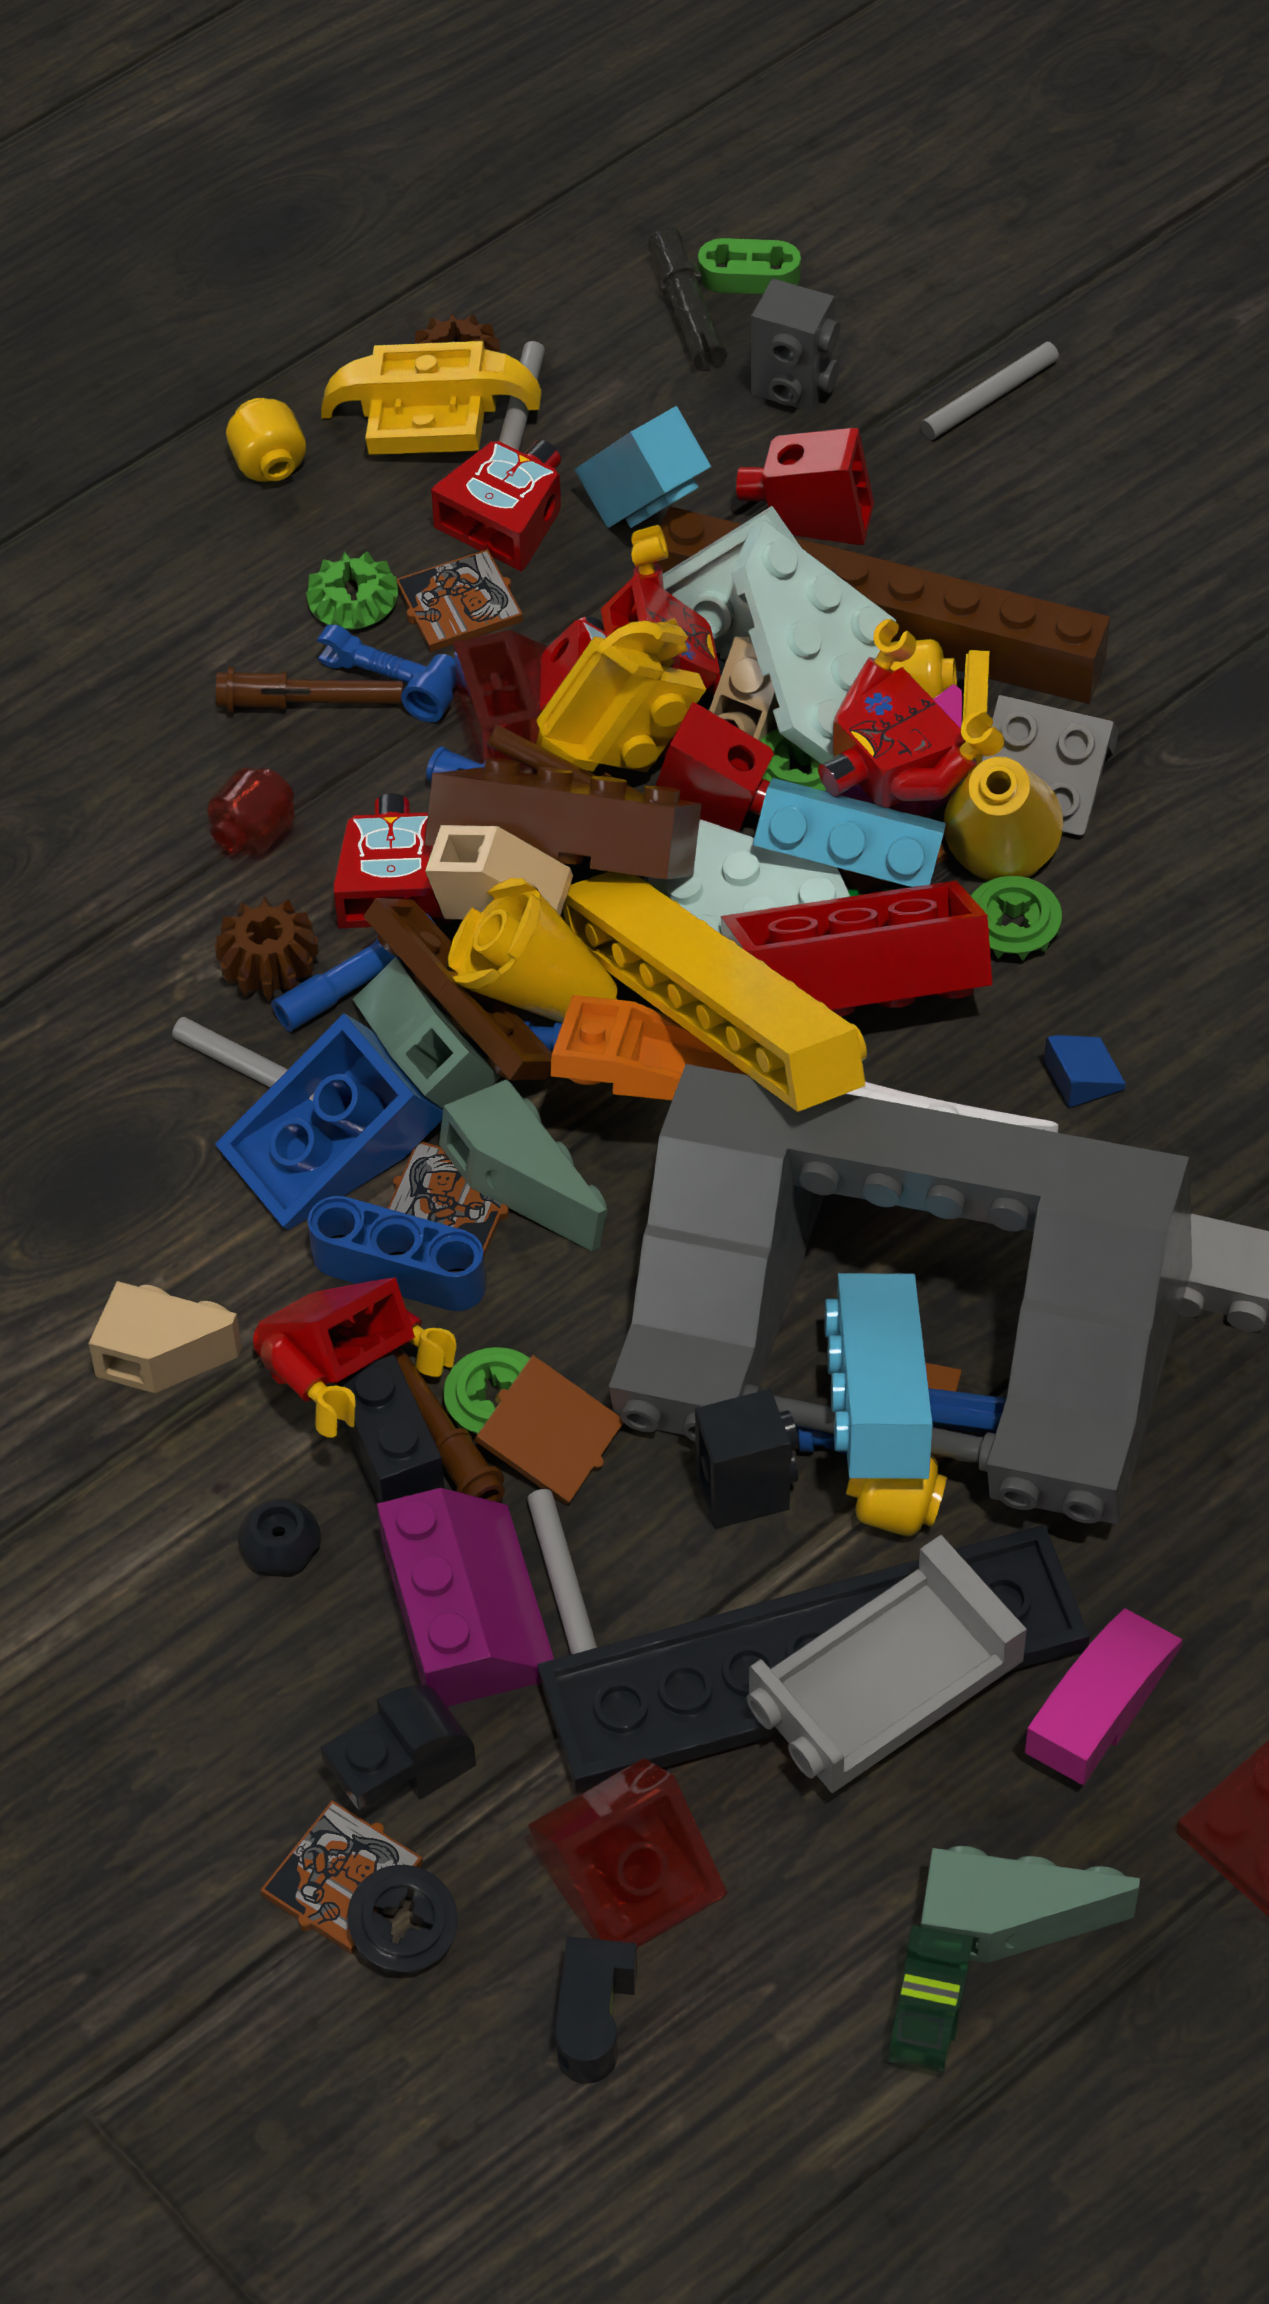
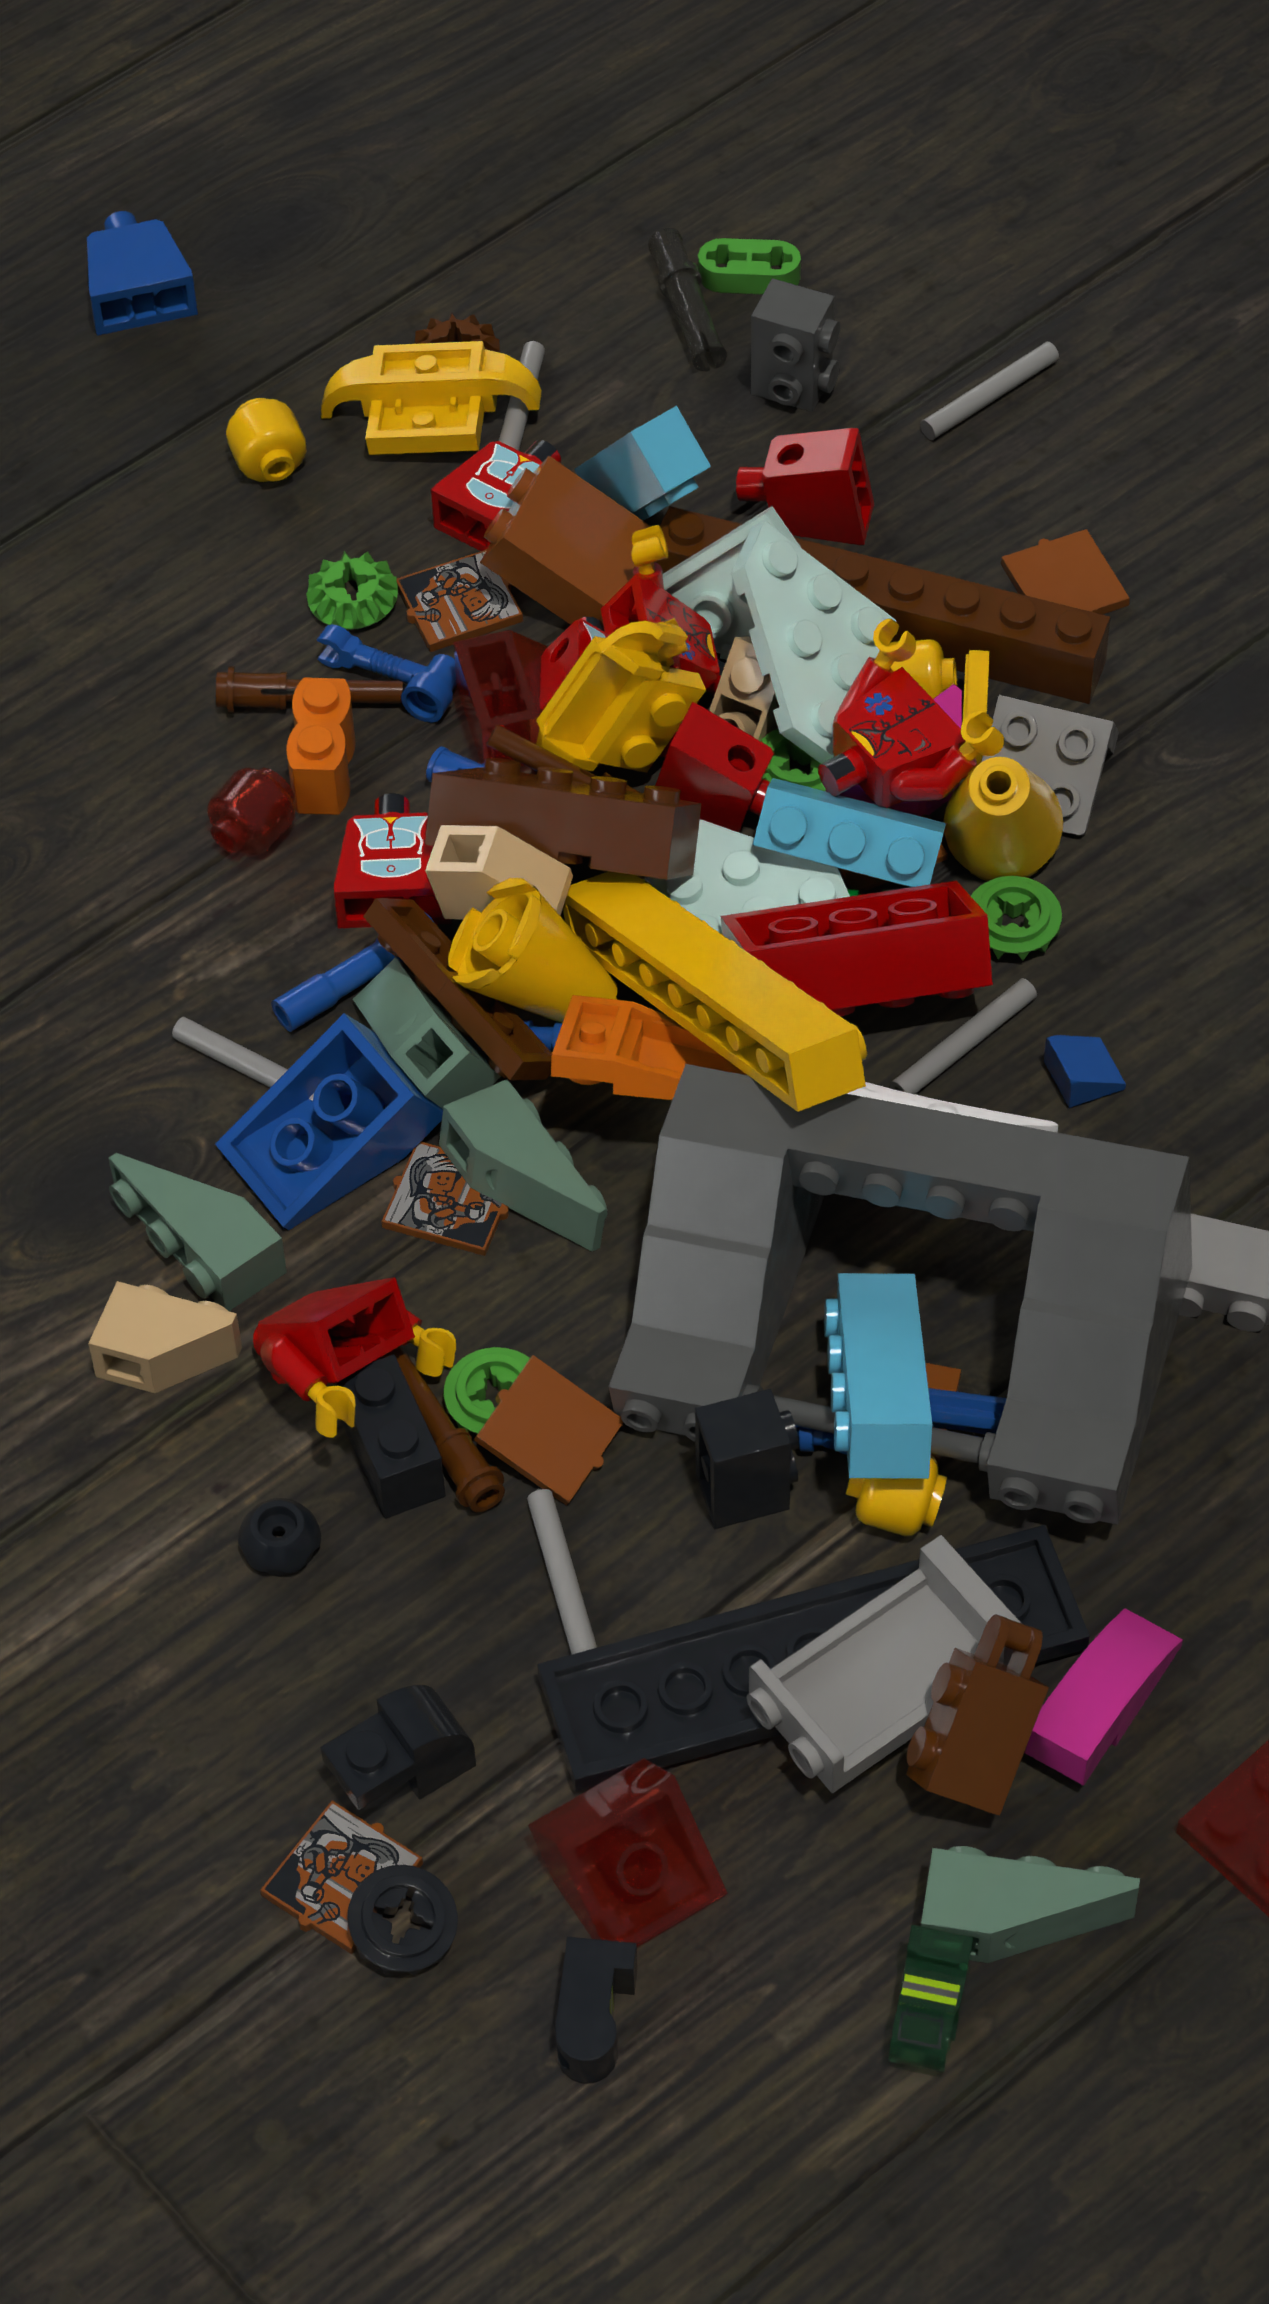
(137, 275): none -> blue torso
(211, 1232): none -> sand green slope
(266, 948): reddish brown gear -> none
(321, 745): none -> orange brick
(378, 1231): blue beam -> none
(463, 1594): magenta slope -> none
(562, 542): none -> dark orange brick
(965, 1038): none -> light grey piece
(980, 1718): none -> reddish brown brick
(1067, 573): none -> dark orange piece

